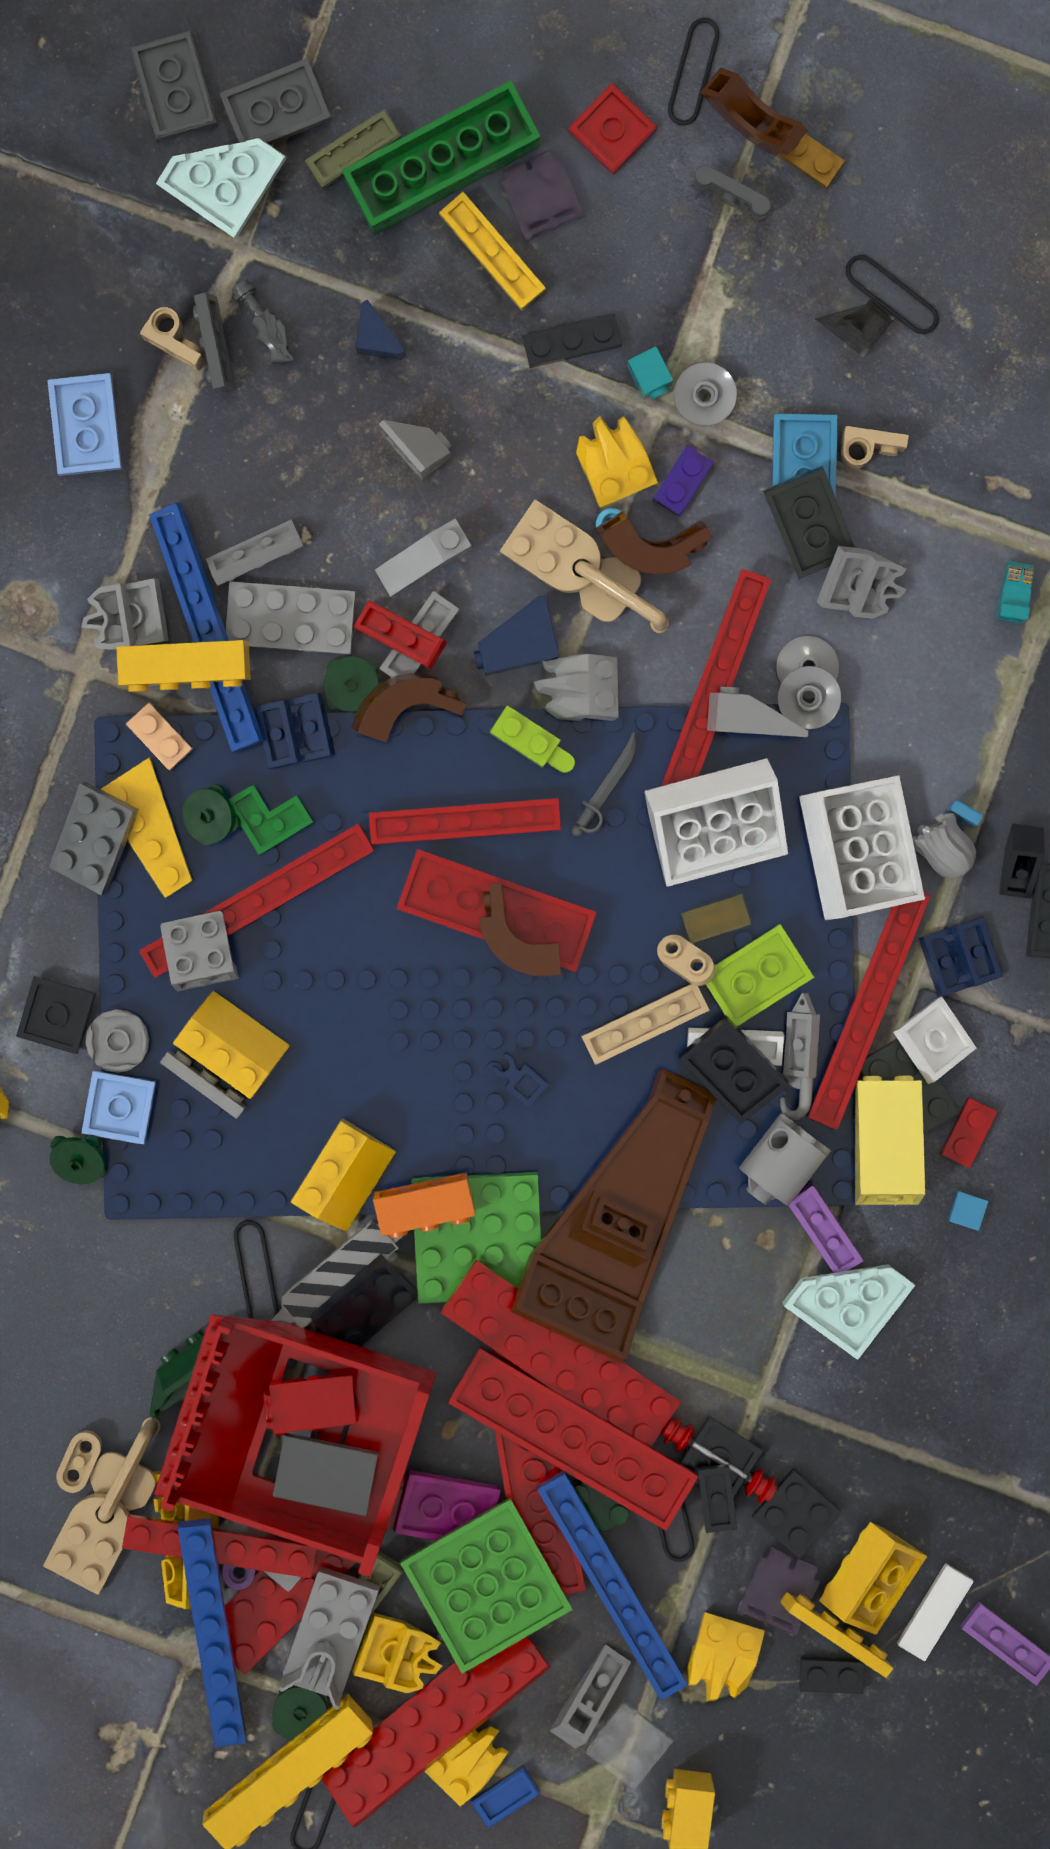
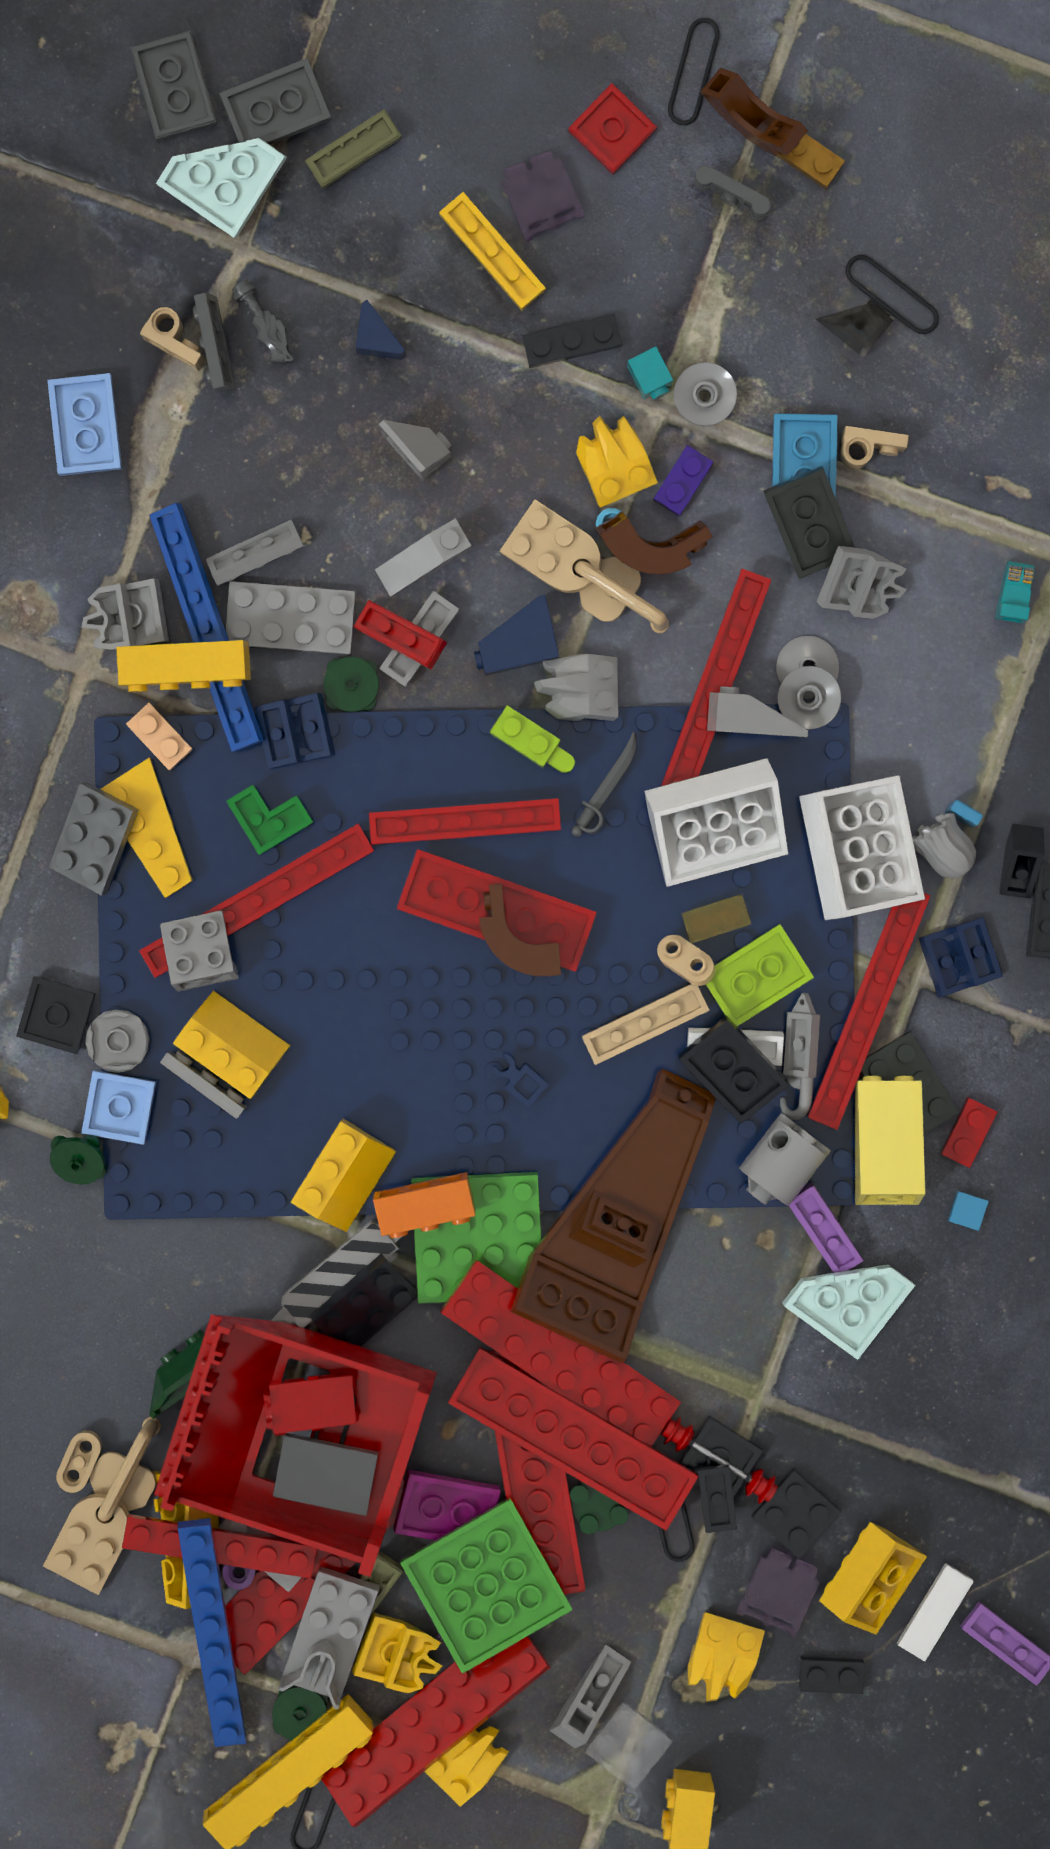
(210, 815): dark green piece -> none
(267, 1262): black piece -> none
(396, 694): reddish brown arch -> none
(442, 157): green brick -> none
(505, 1796): blue tile -> none
(612, 1585): blue plate -> none
(827, 1626): yellow plate -> none
(934, 1040): white plate -> none

